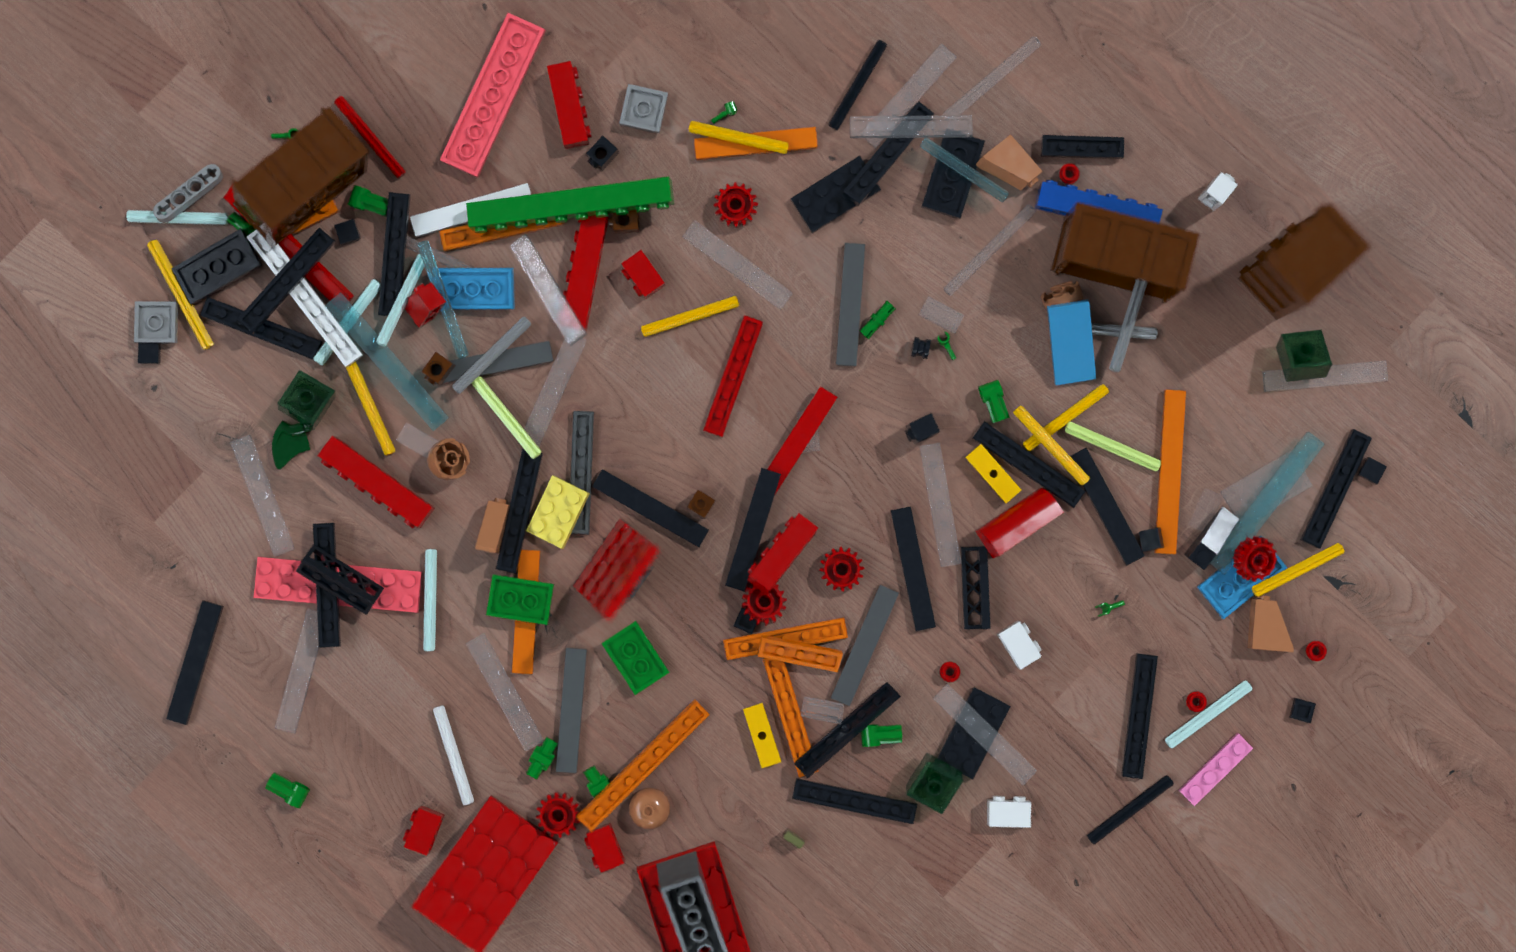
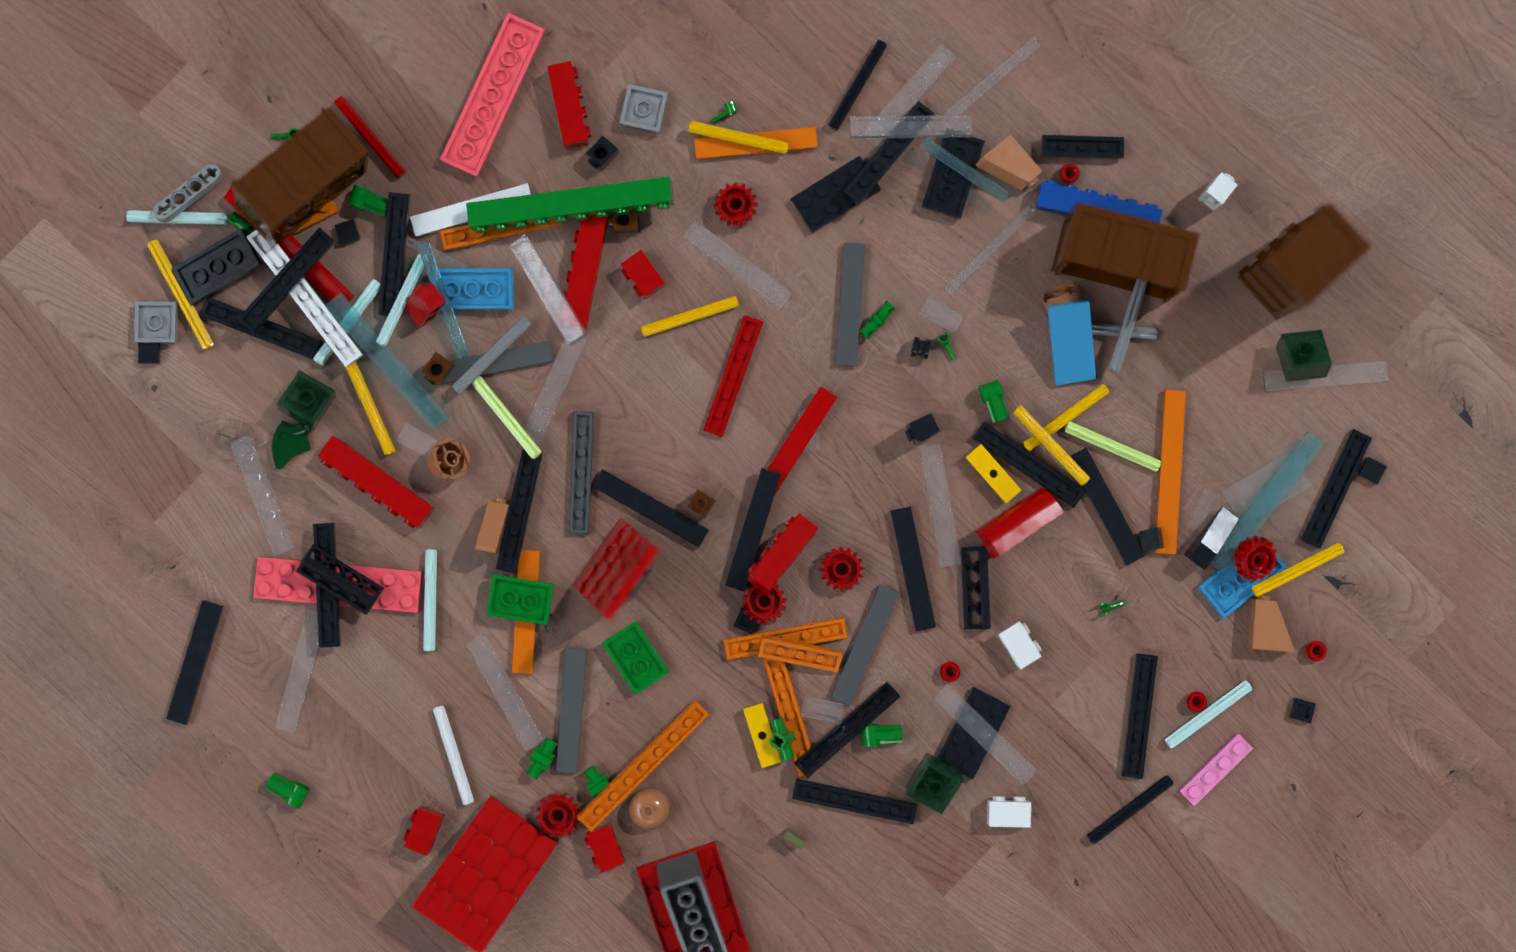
(557, 512): light yellow plate -> none
(782, 739): none -> green axle

